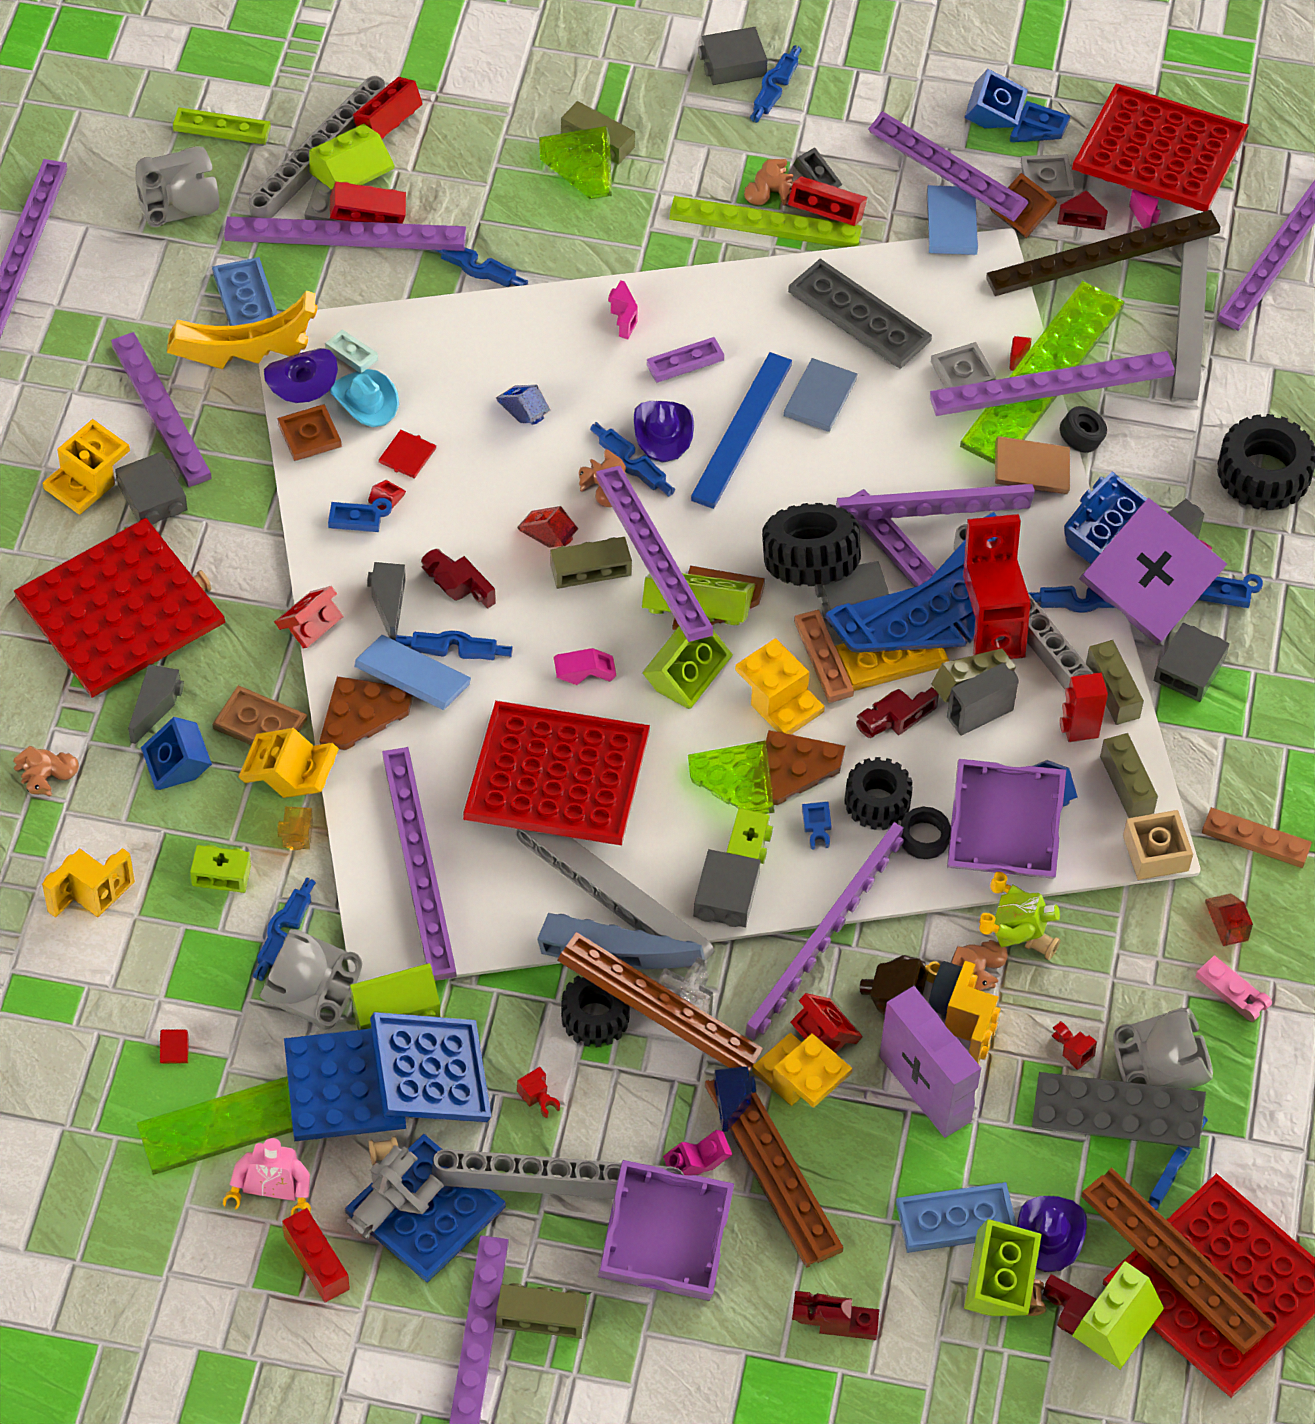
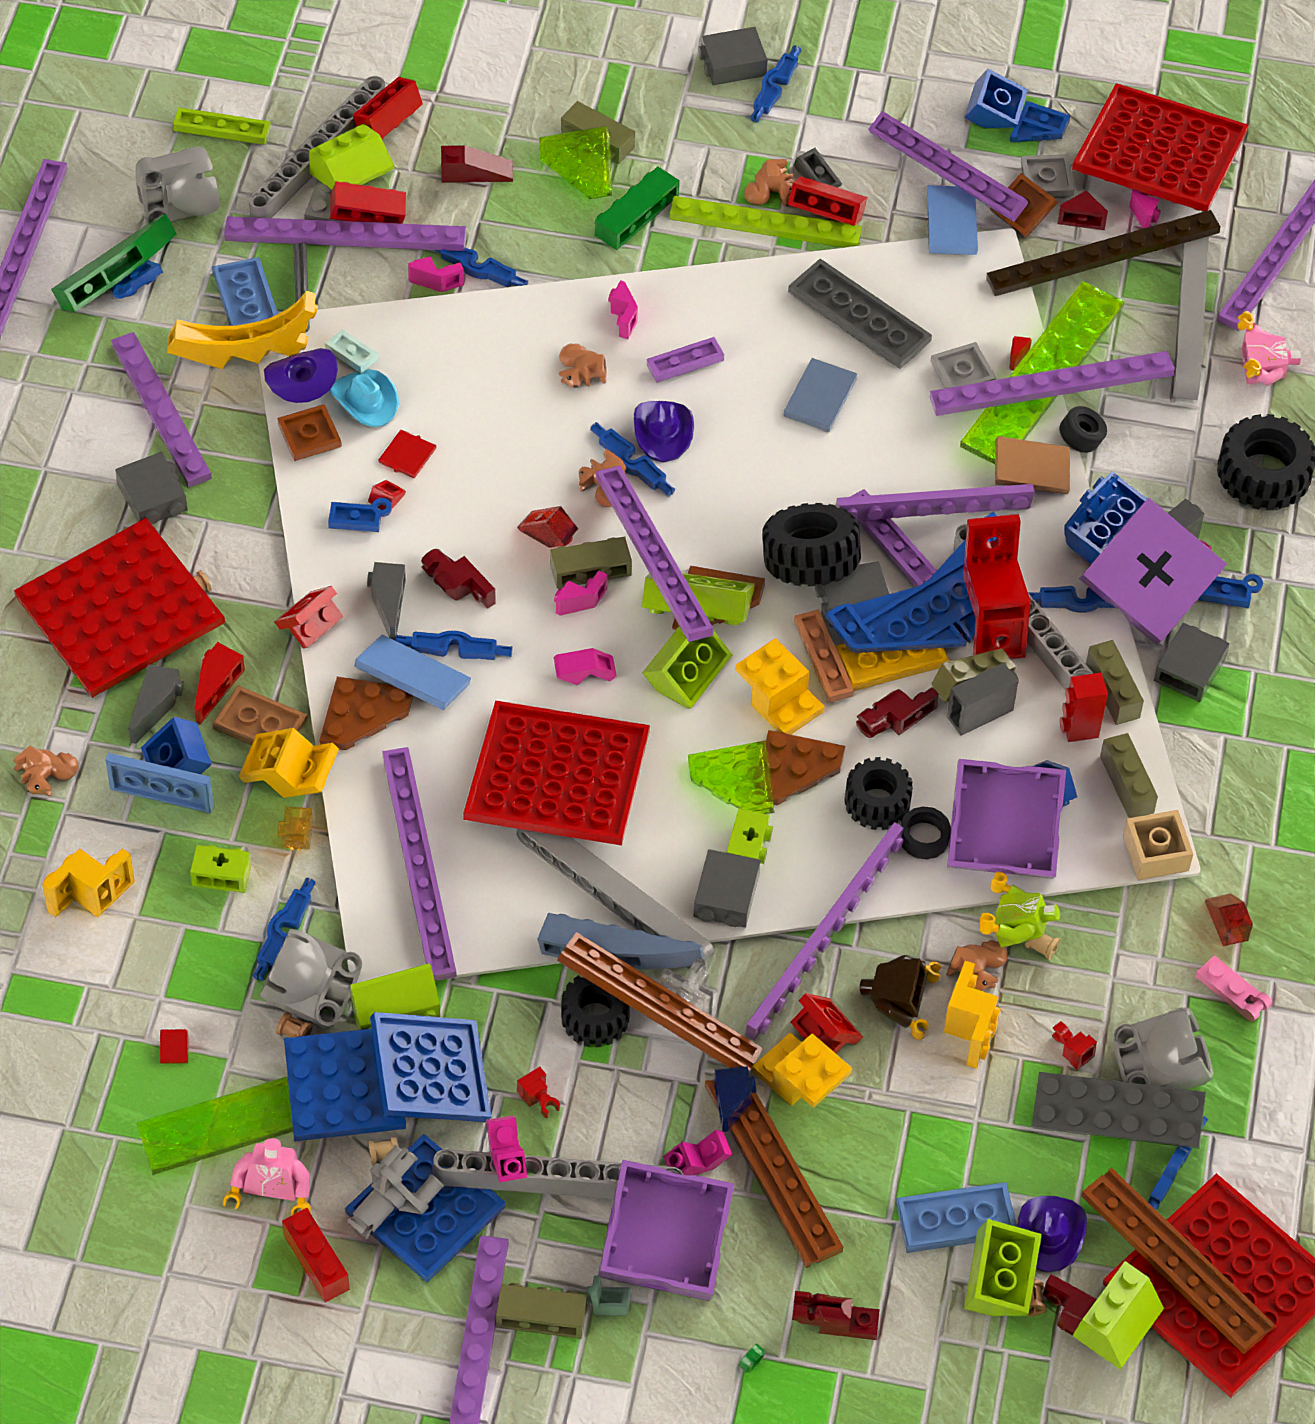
(86, 466): yellow bracket -> none
(113, 265): none -> green slope
(142, 275): none -> blue hinge
(159, 783): none -> medium blue tile
(218, 673): none -> red slope
(293, 1027): none -> medium nougat bush
(300, 272): none -> dark grey axle
(424, 273): none -> dark pink slope
(469, 164): none -> dark red slope
(505, 1148): none -> dark pink slope
(524, 403): clear blue slope -> none
(577, 598): none -> dark pink slope
(585, 363): none -> nougat animal
(608, 1300): none -> sand green bracket
(636, 208): none -> green brick
(741, 430): blue tile -> none
(752, 1358): none -> green tile
(817, 820): blue plate -> none
(929, 1061): medium lavender tile -> none
(944, 986): black wheel -> none
(1256, 837): nougat plate -> none
(1264, 353): none -> bright pink torso

